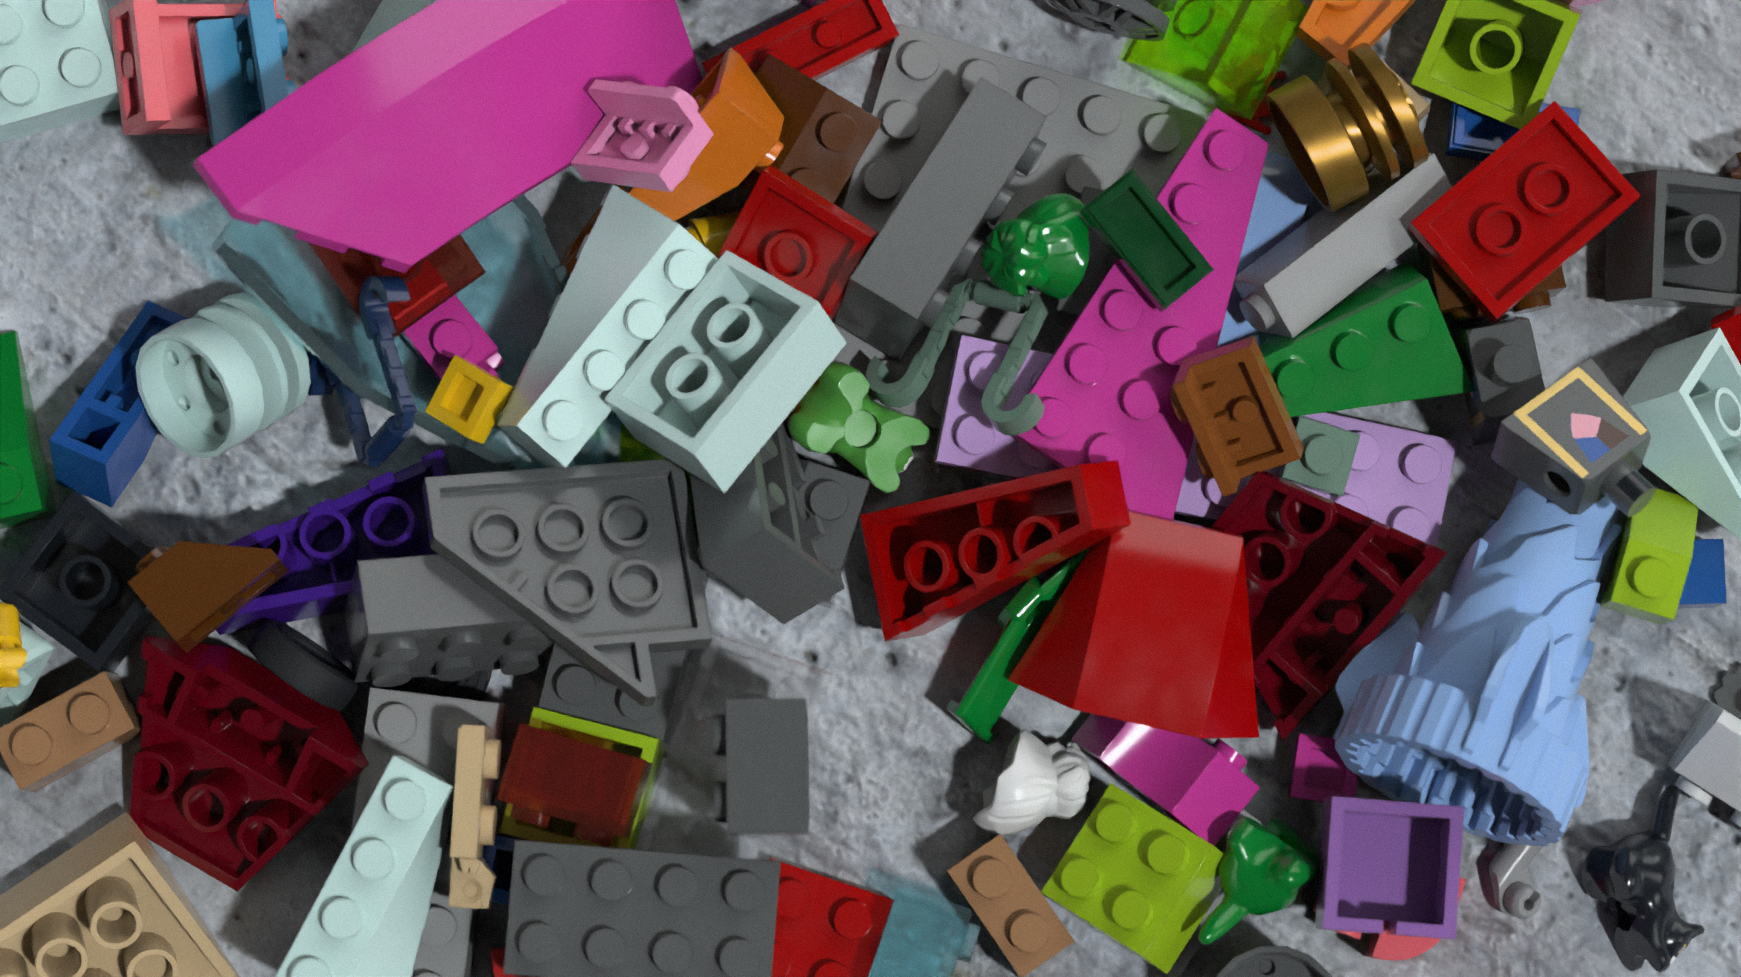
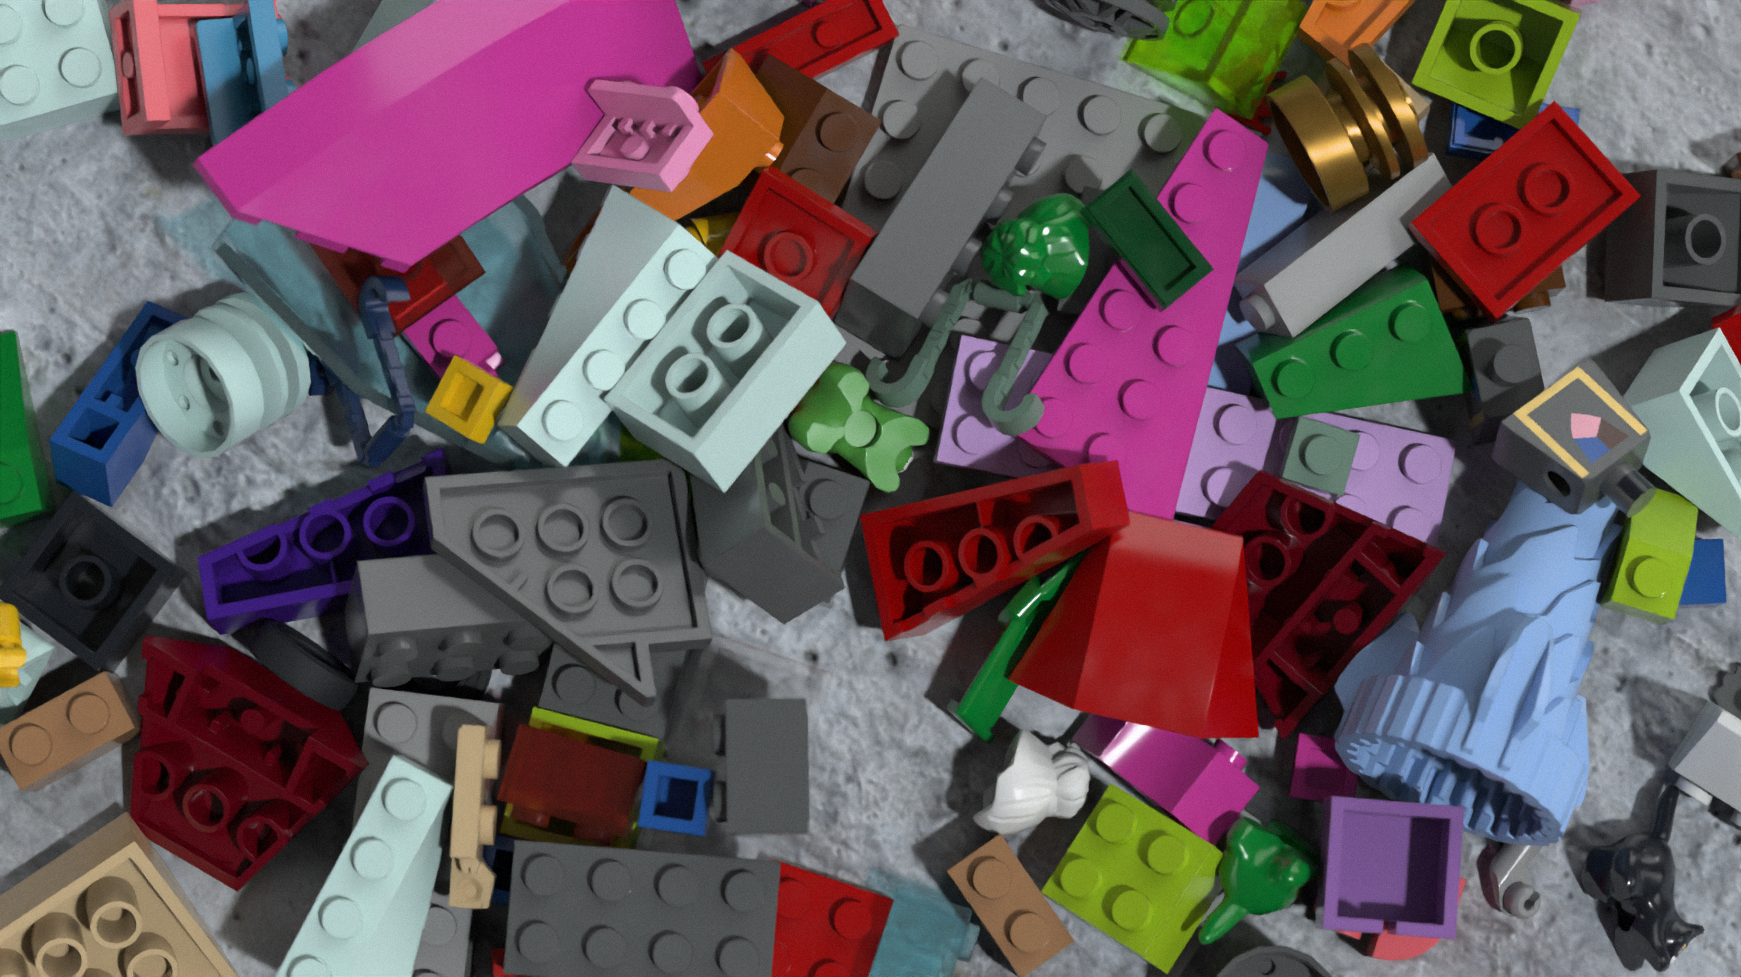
(202, 585): reddish brown slope -> none
(677, 798): none -> blue brick
(1234, 414): dark orange bracket -> none

